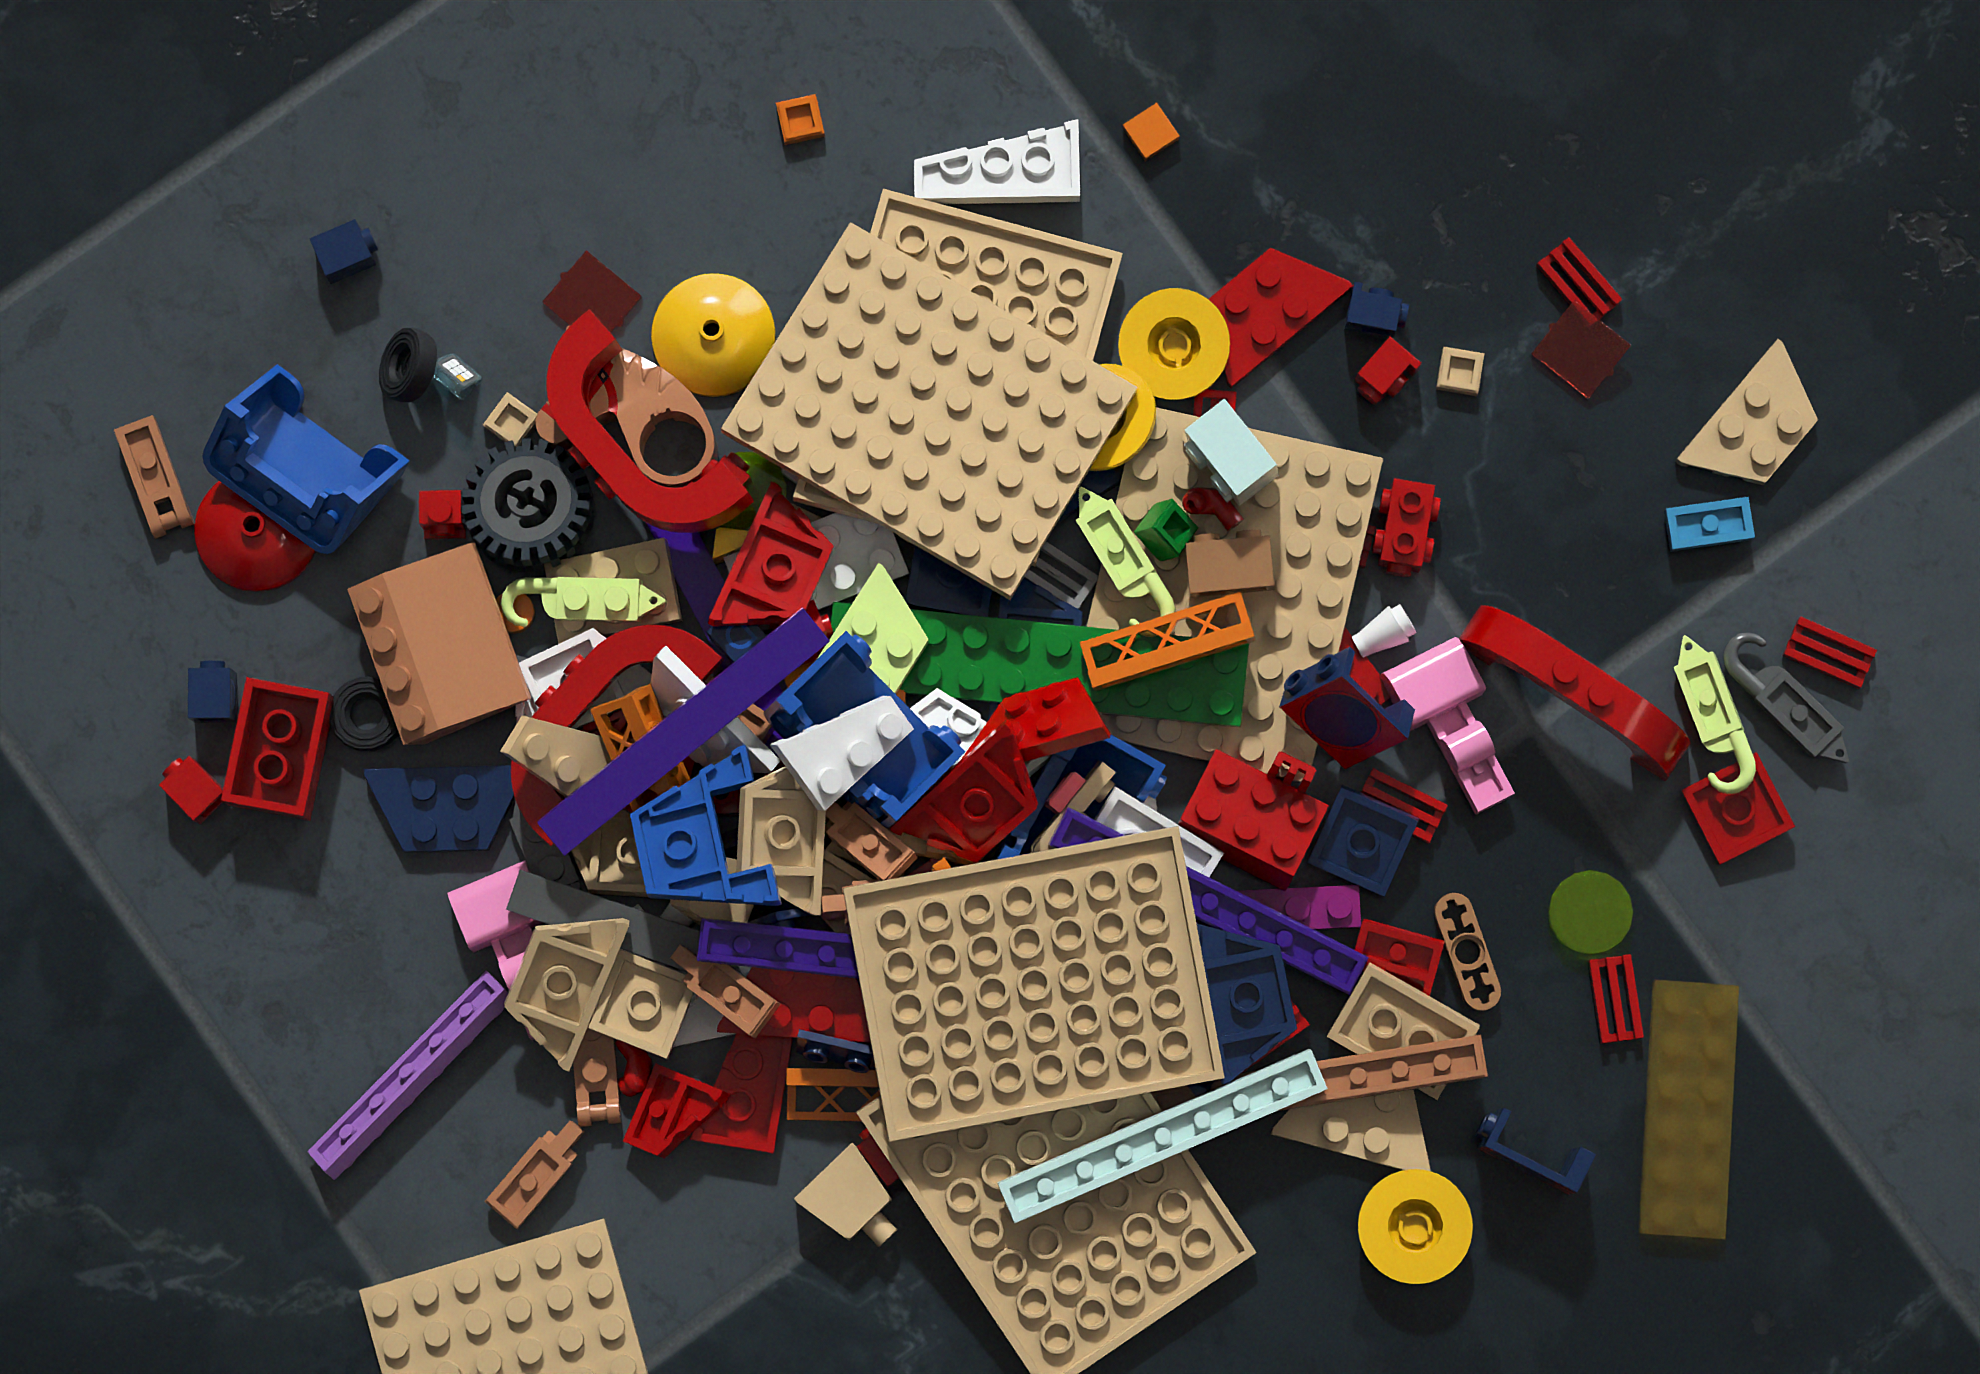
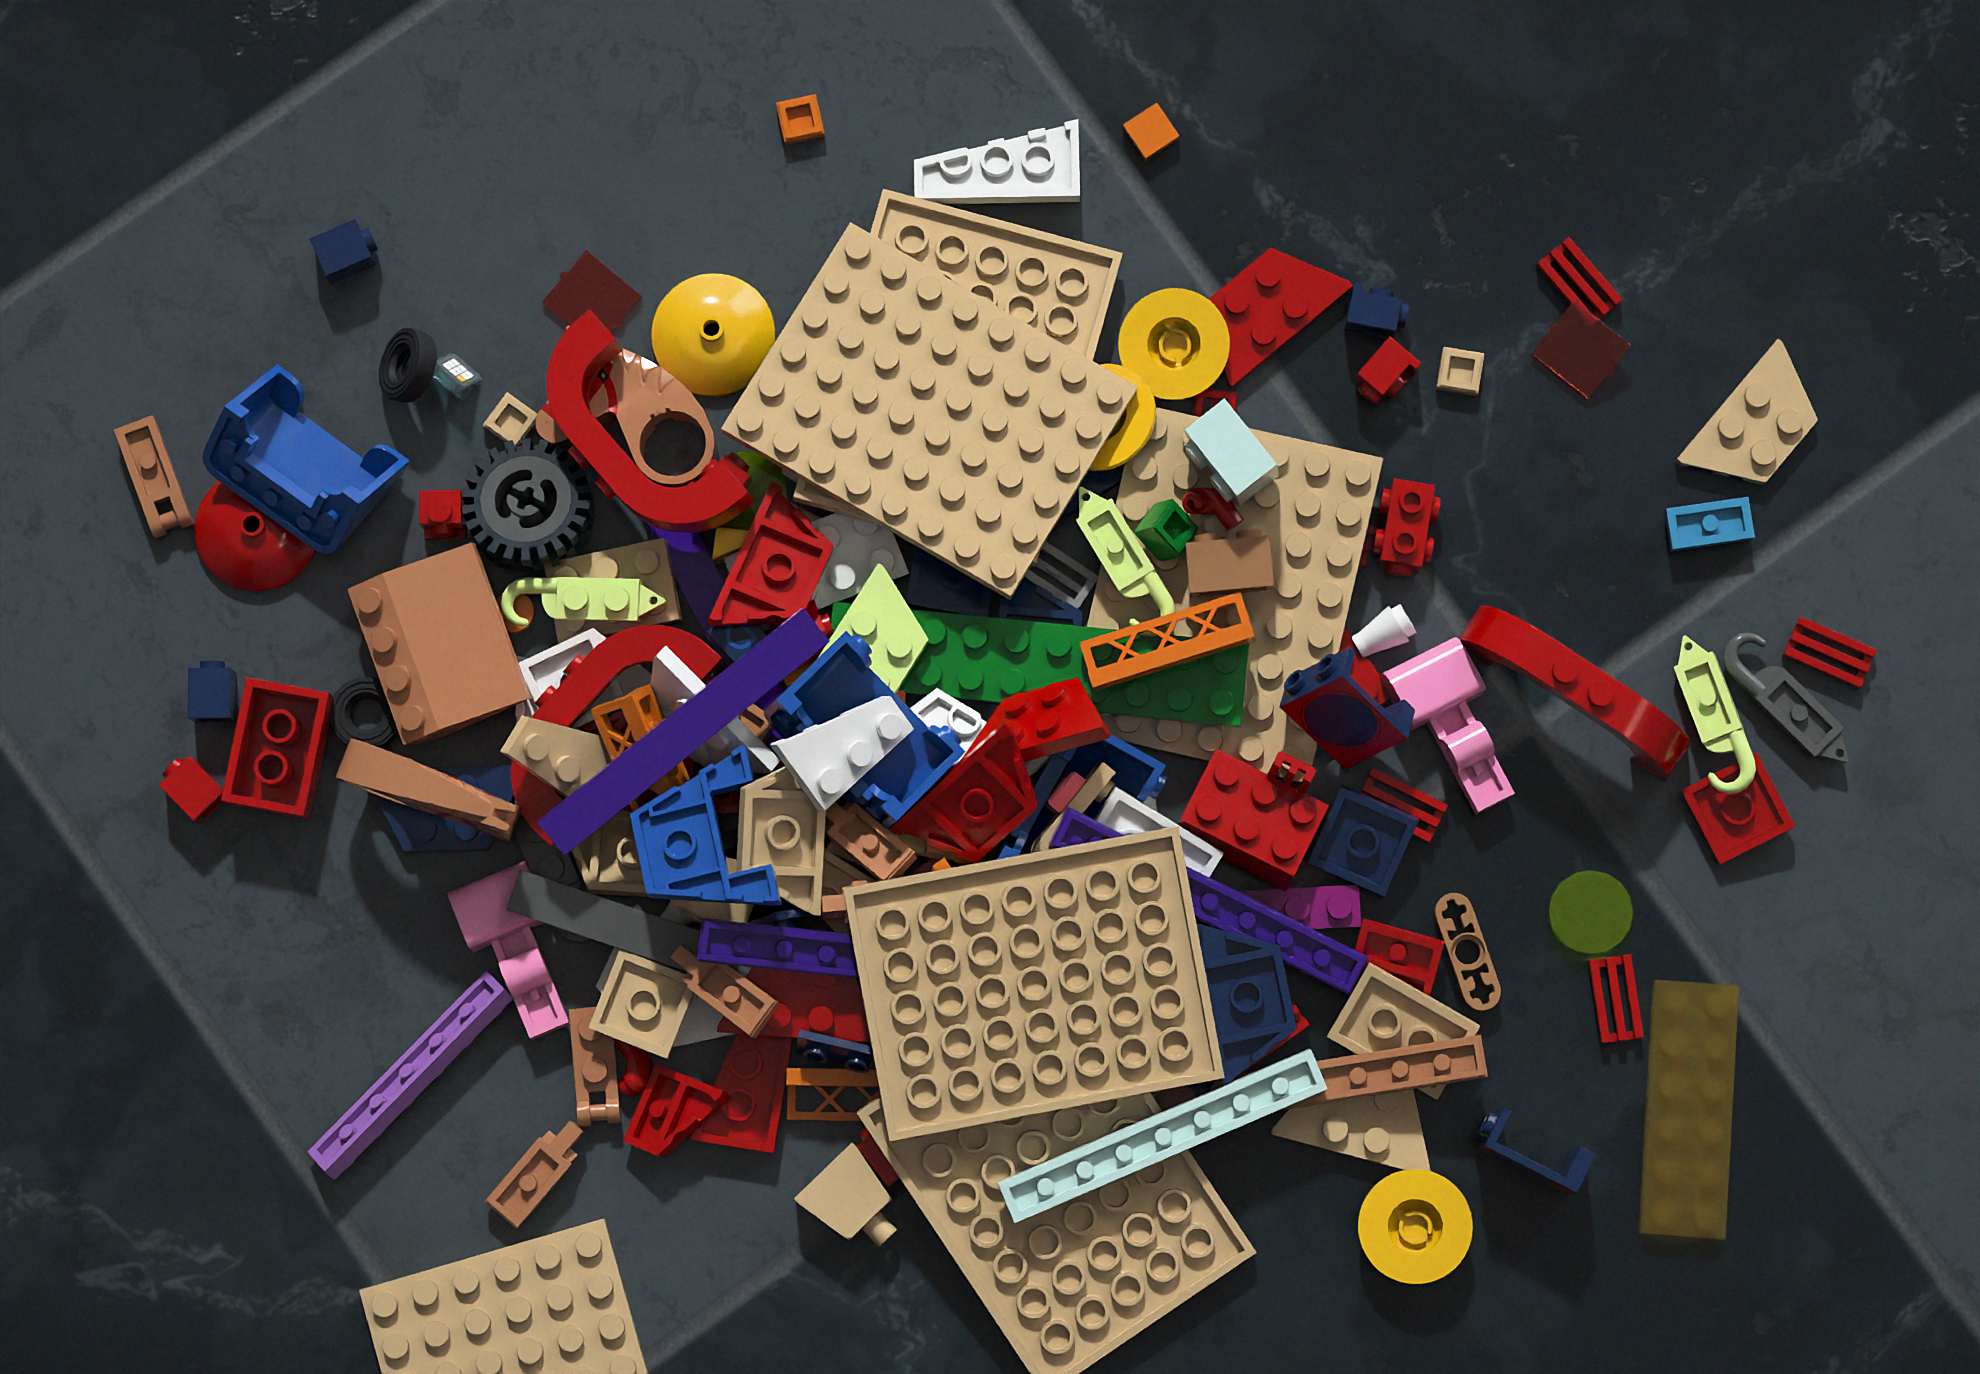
(426, 789): none -> nougat animal
(563, 982): tan wing -> none

